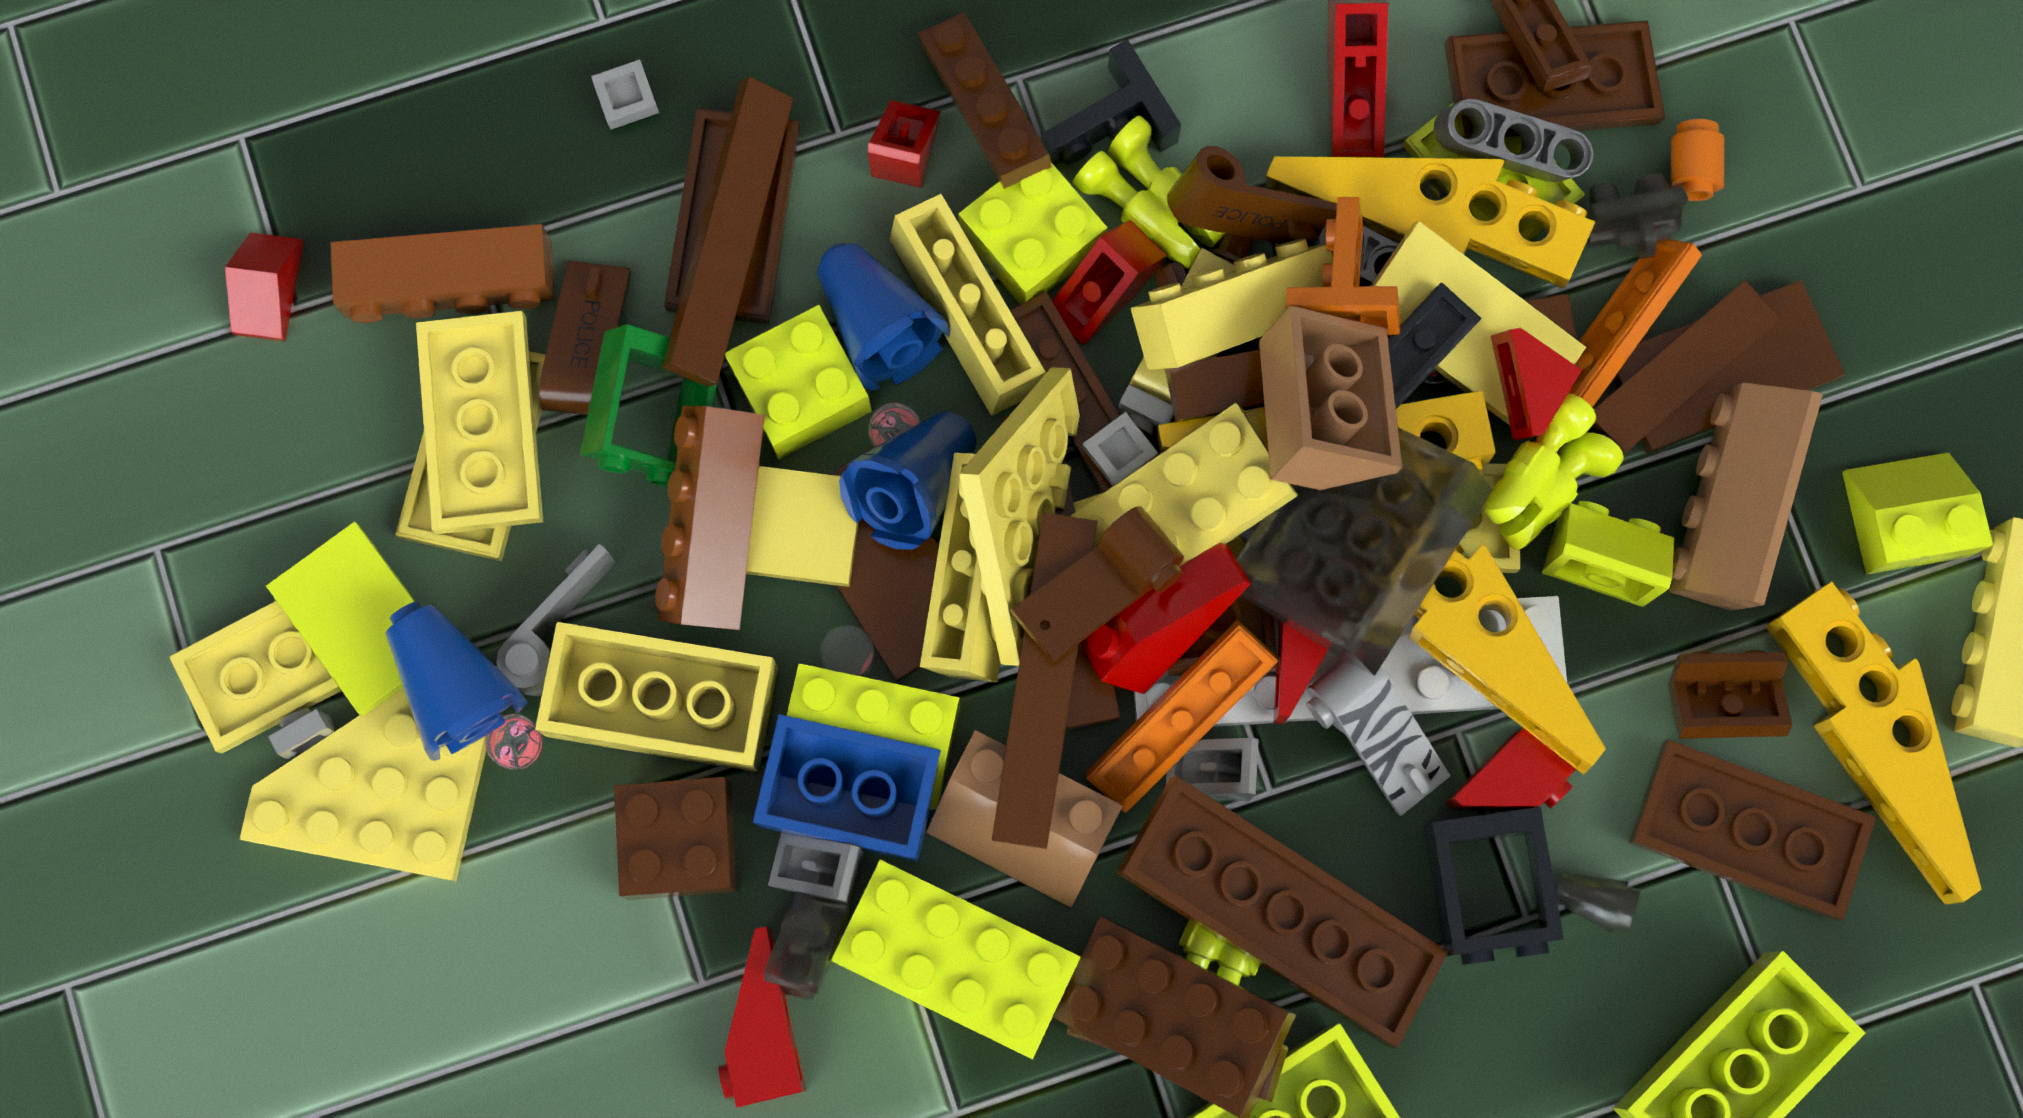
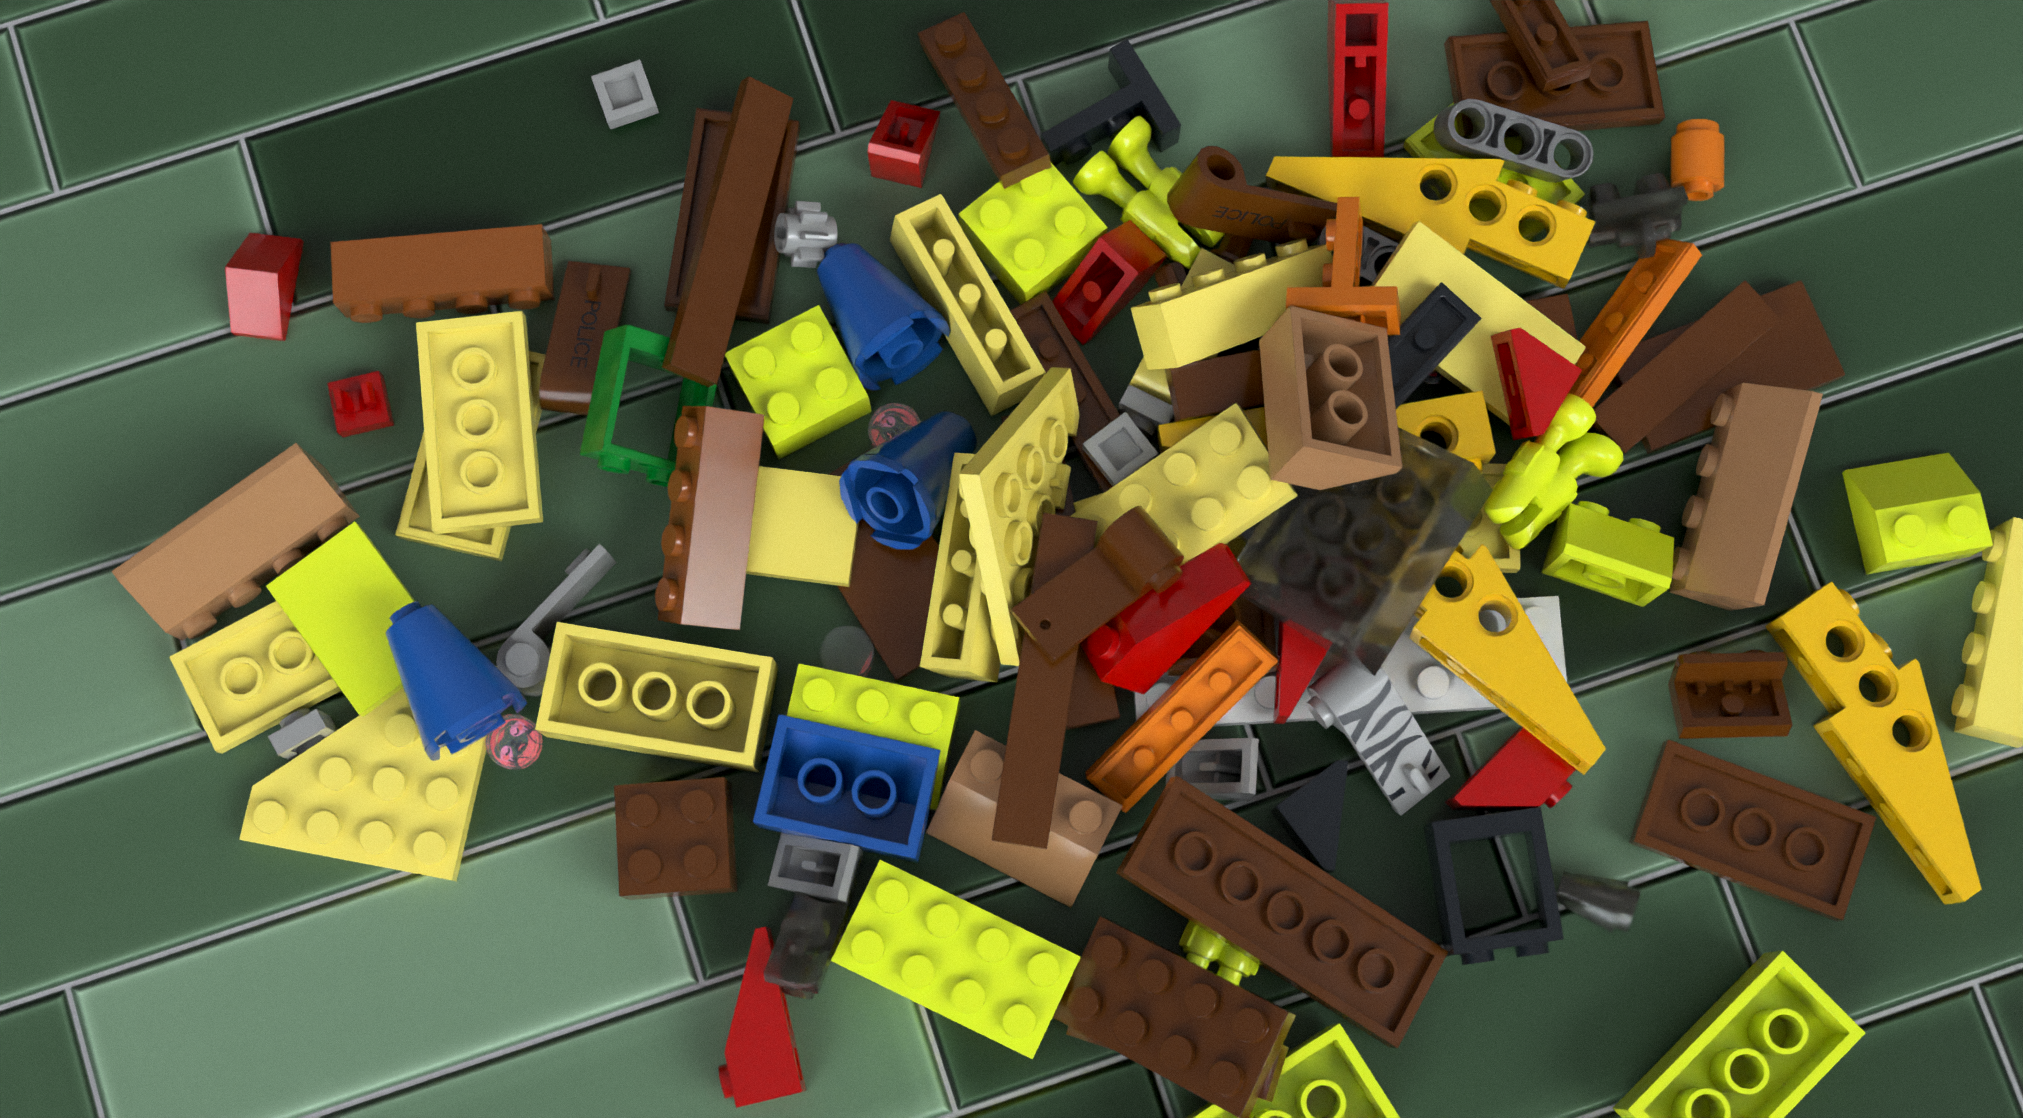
(237, 544): none -> medium nougat slope
(360, 404): none -> red tile
(805, 233): none -> light grey gear
(1315, 814): none -> black slope

